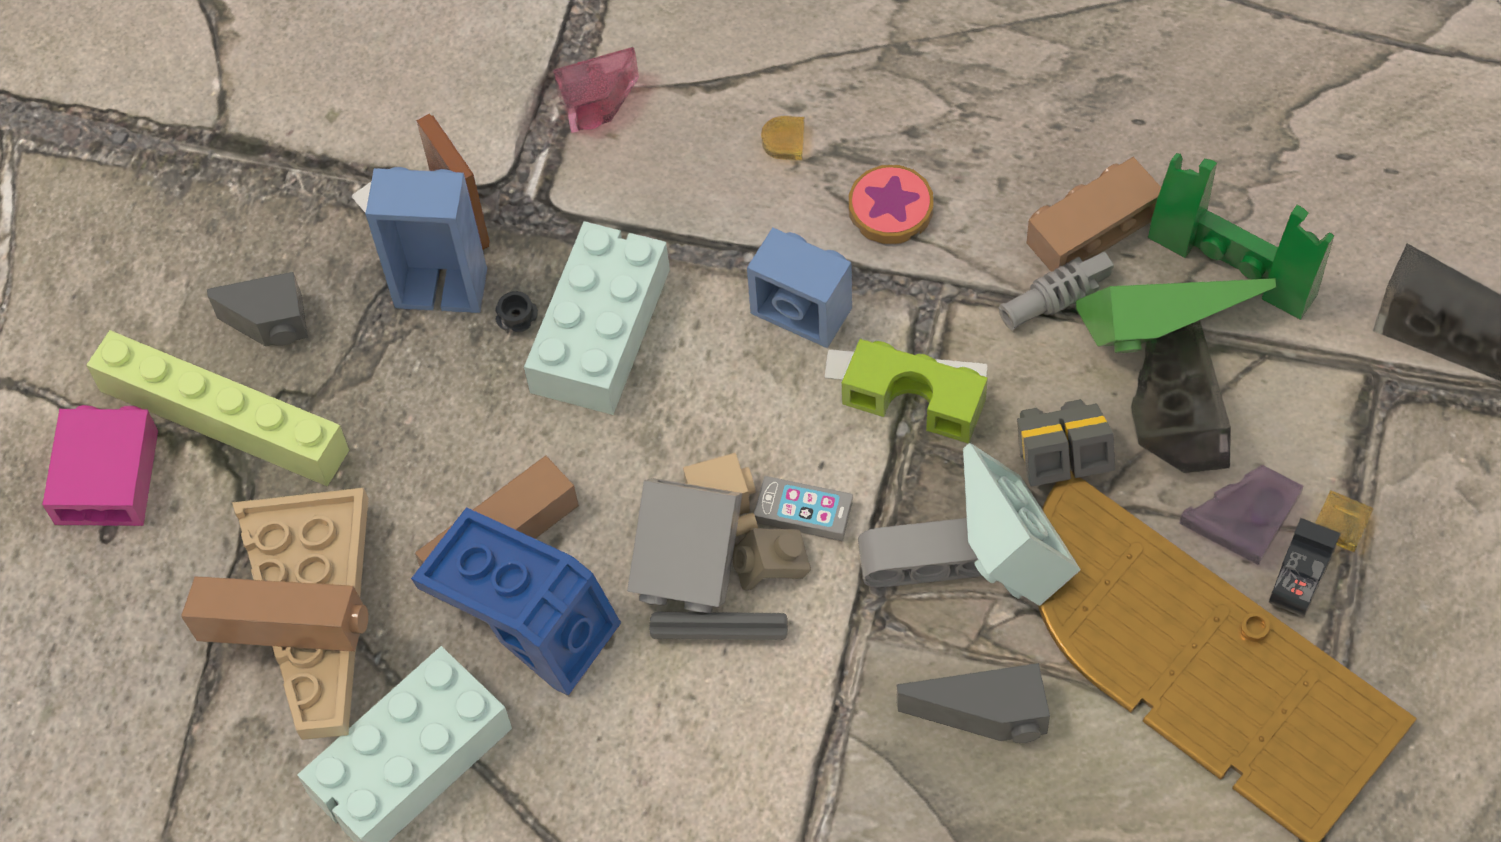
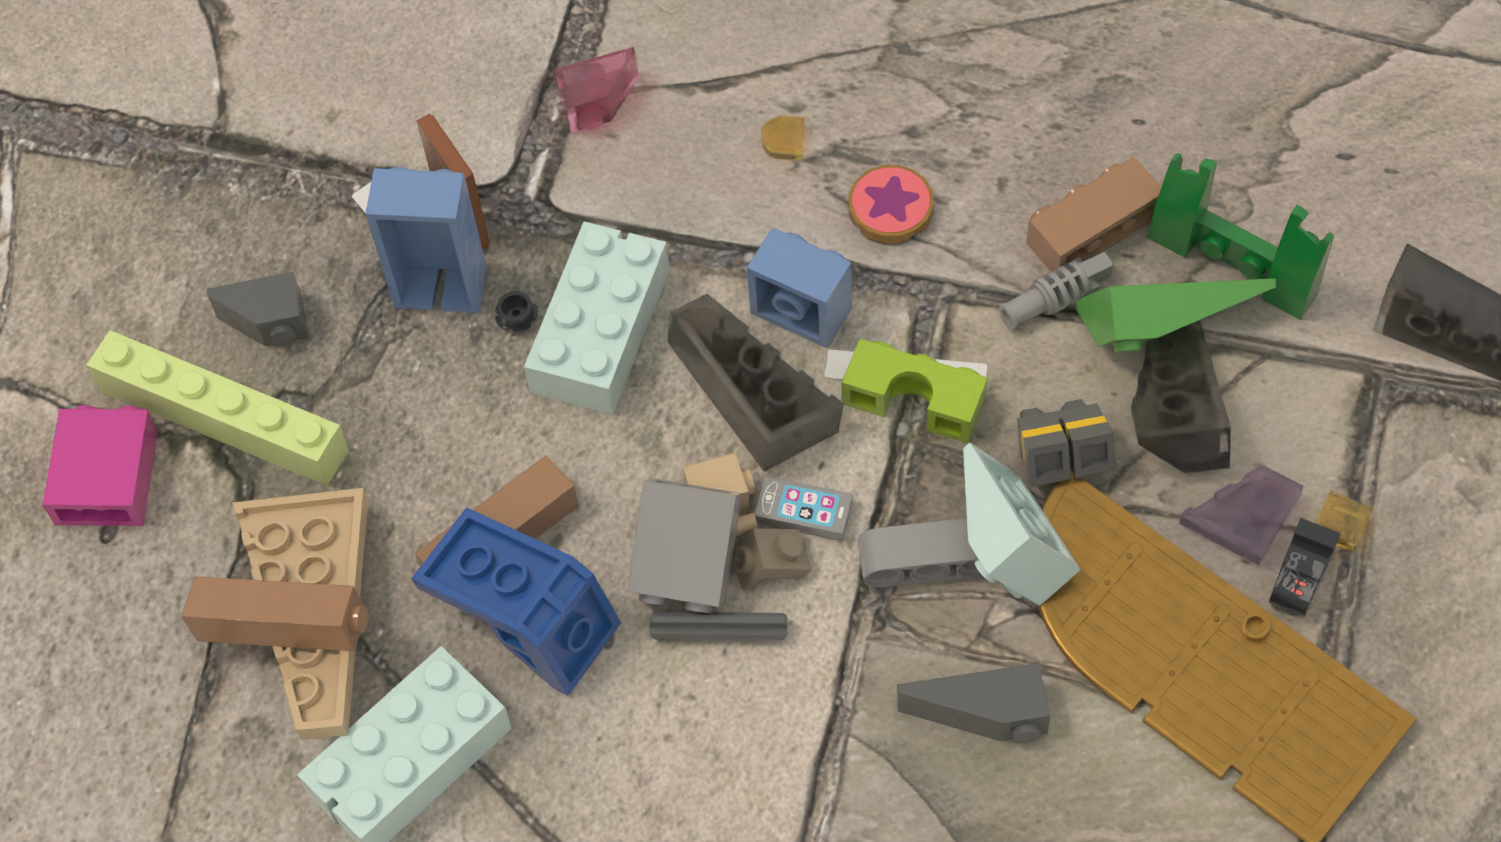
(754, 390): none -> clear smoke wedge

